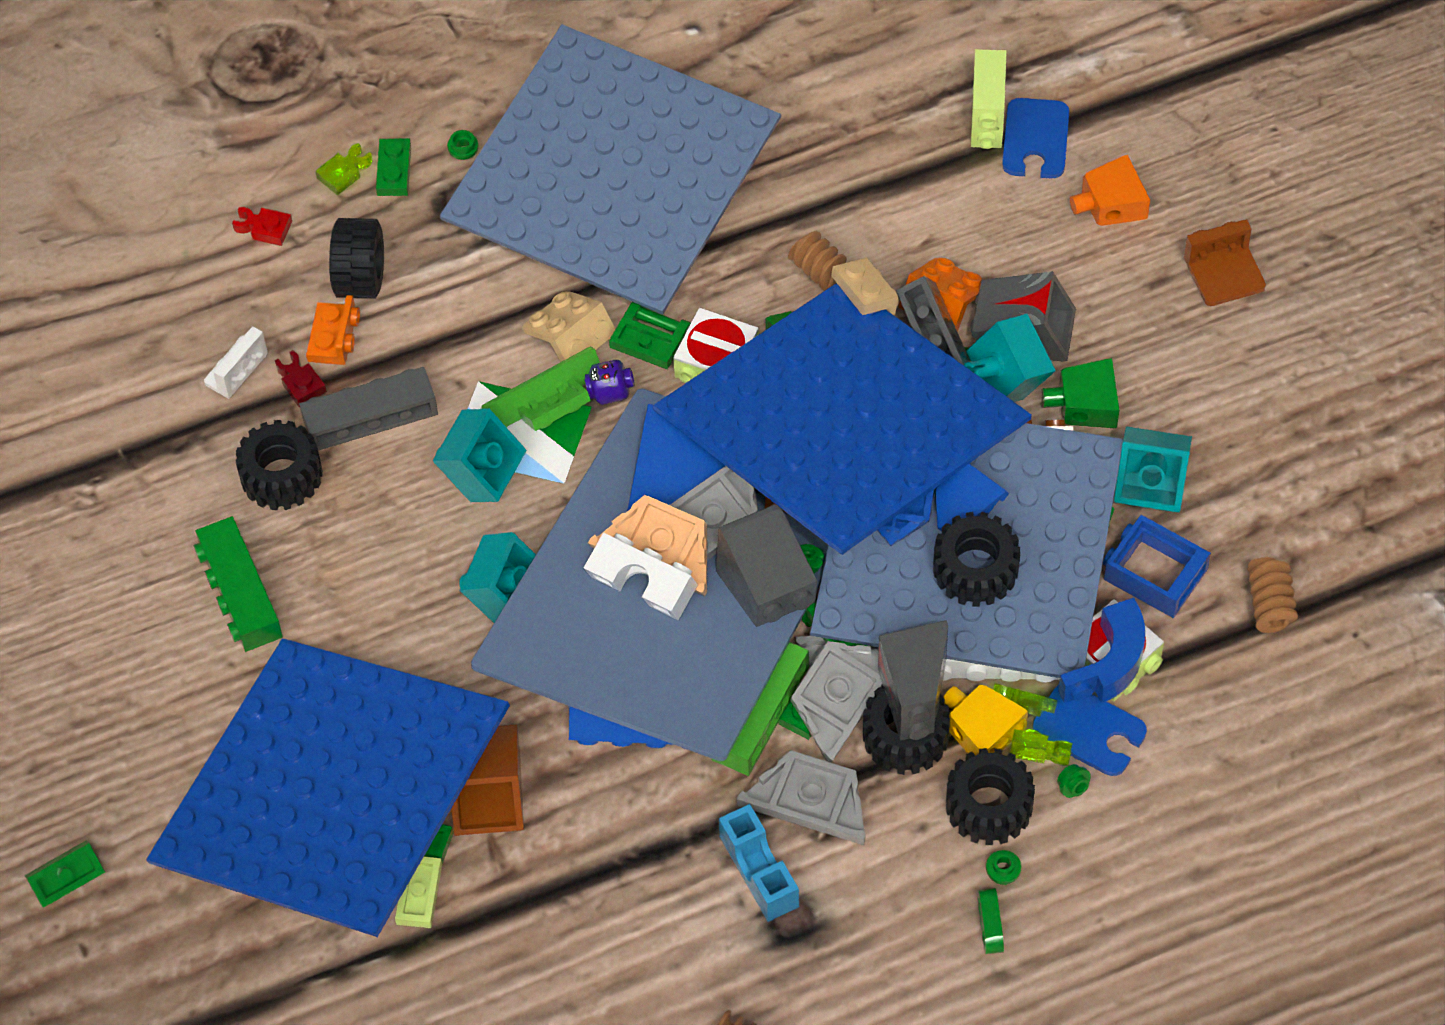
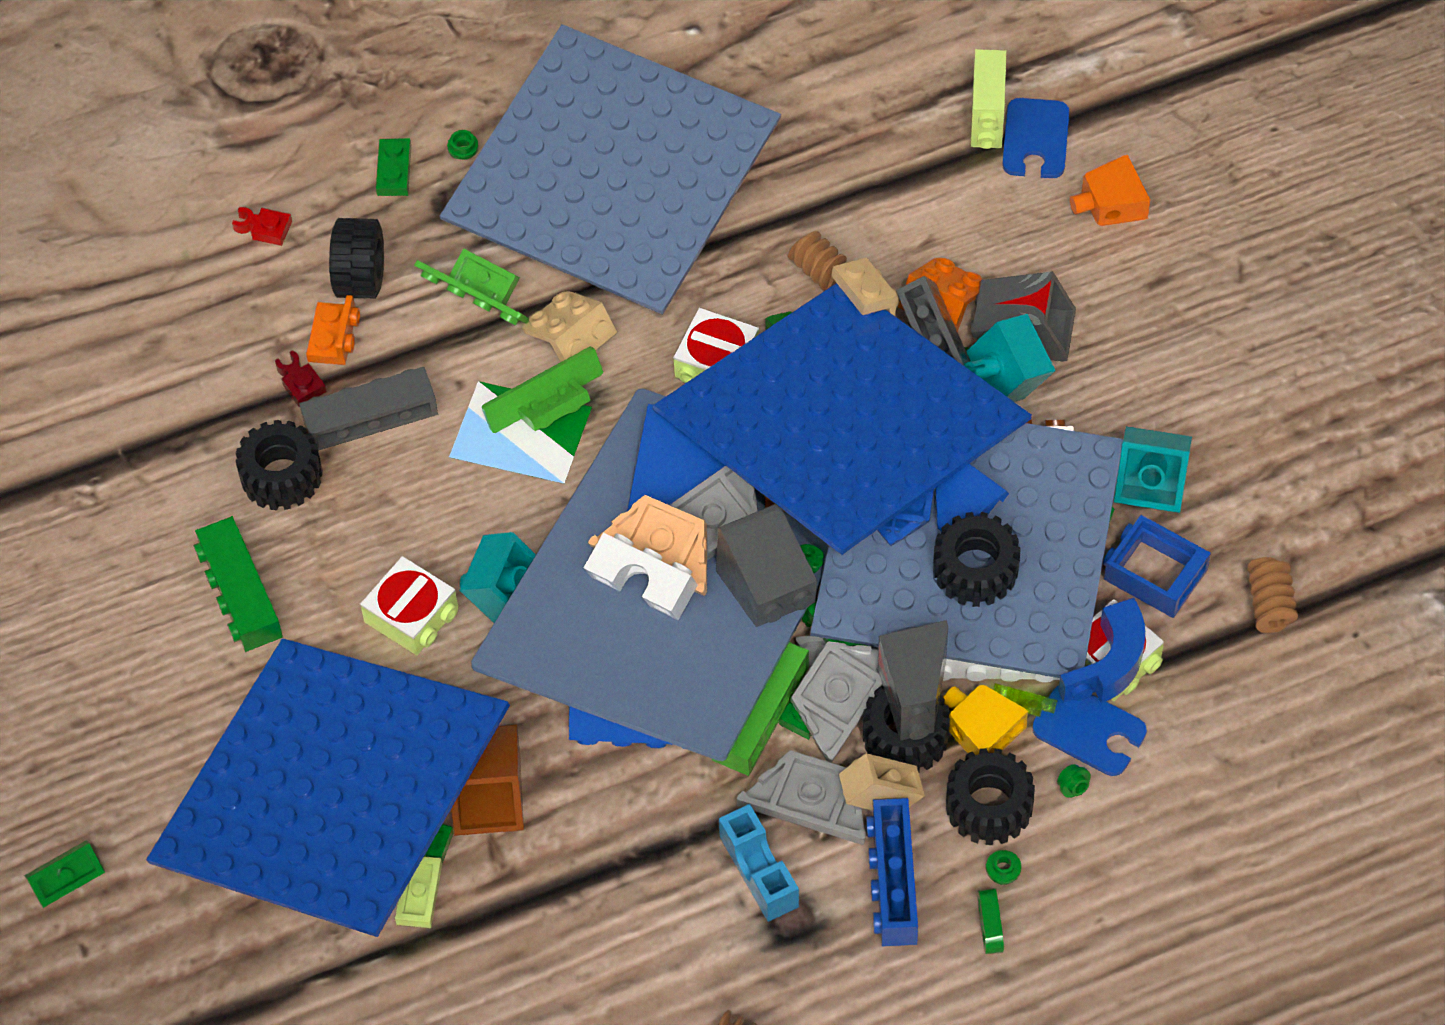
(237, 363): white bracket -> none
(343, 171): clear neon green plate -> none
(410, 606): none -> piece
(479, 455): teal brick -> none
(480, 279): none -> bright green bracket
(609, 382): dark purple head -> none
(645, 341): green plate -> none
(879, 778): none -> tan brick
(895, 872): none -> blue brick
(1035, 747): clear neon green plate -> none
(1086, 395): green torso -> none
(1223, 263): dark orange bracket -> none

